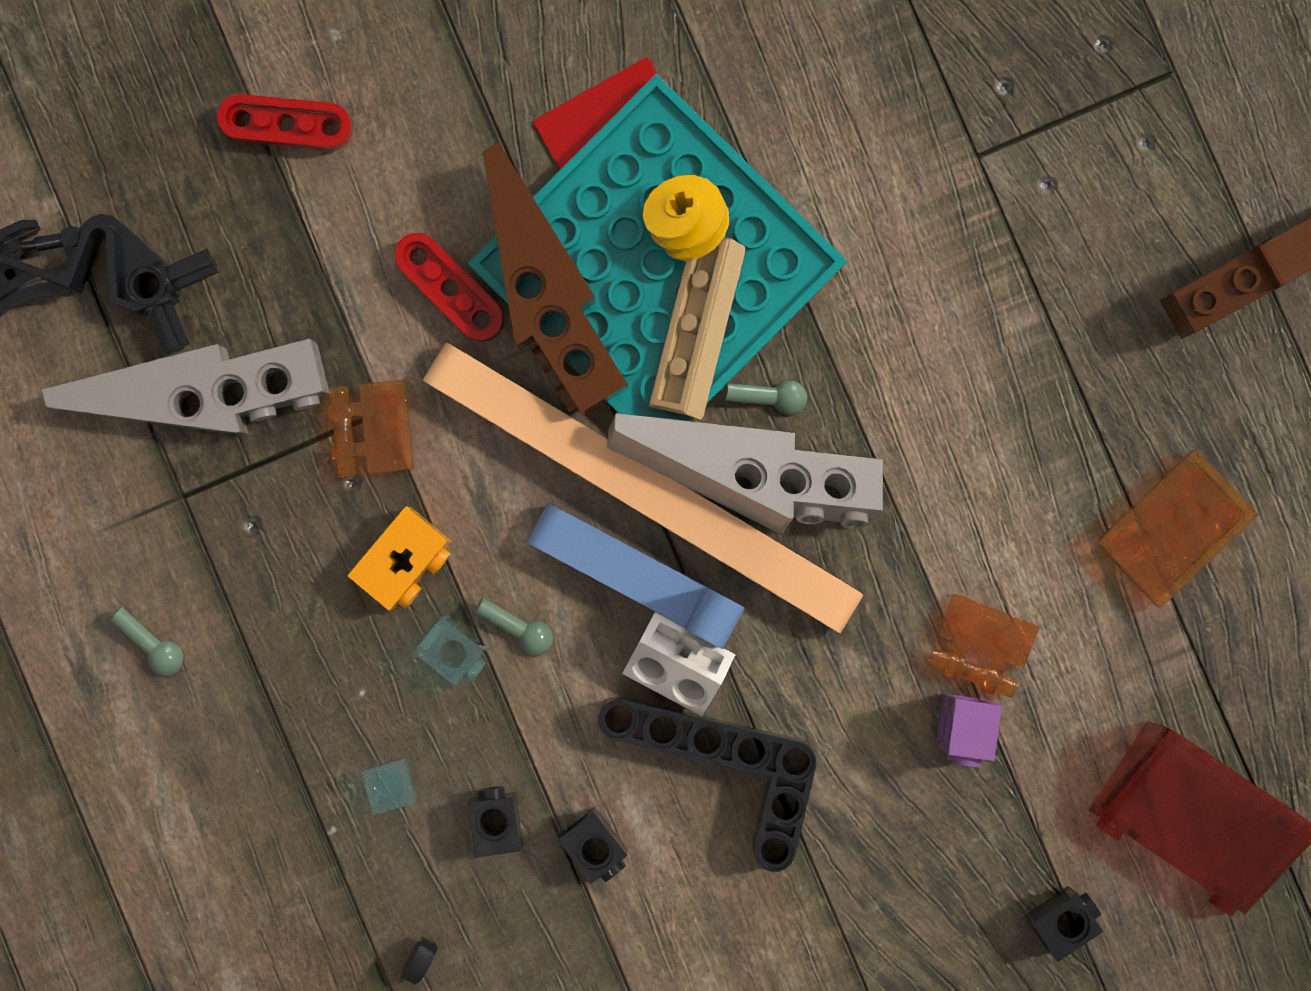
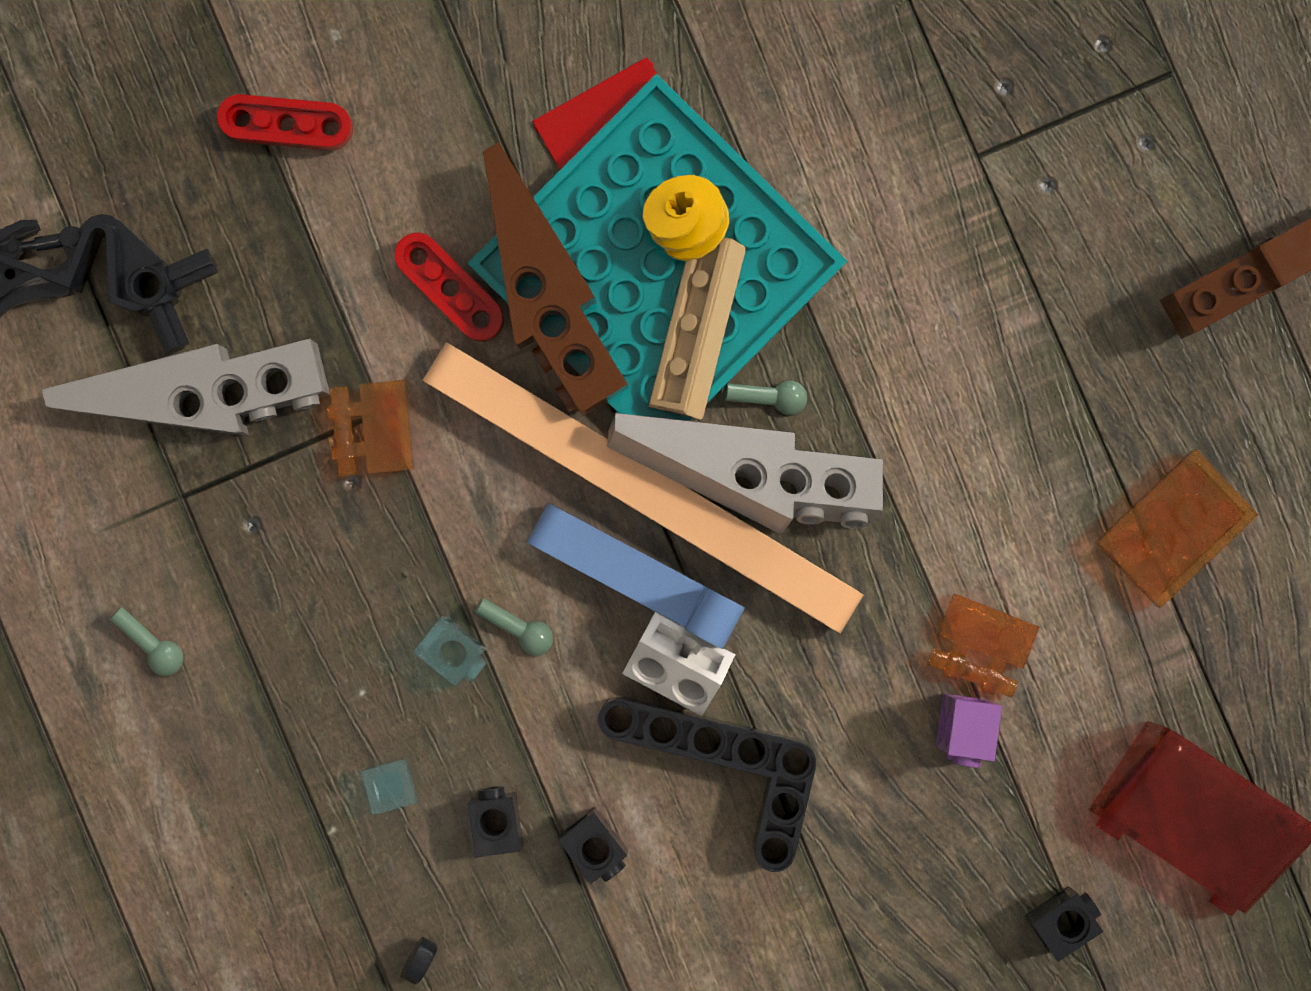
(377, 568): light orange brick -> none

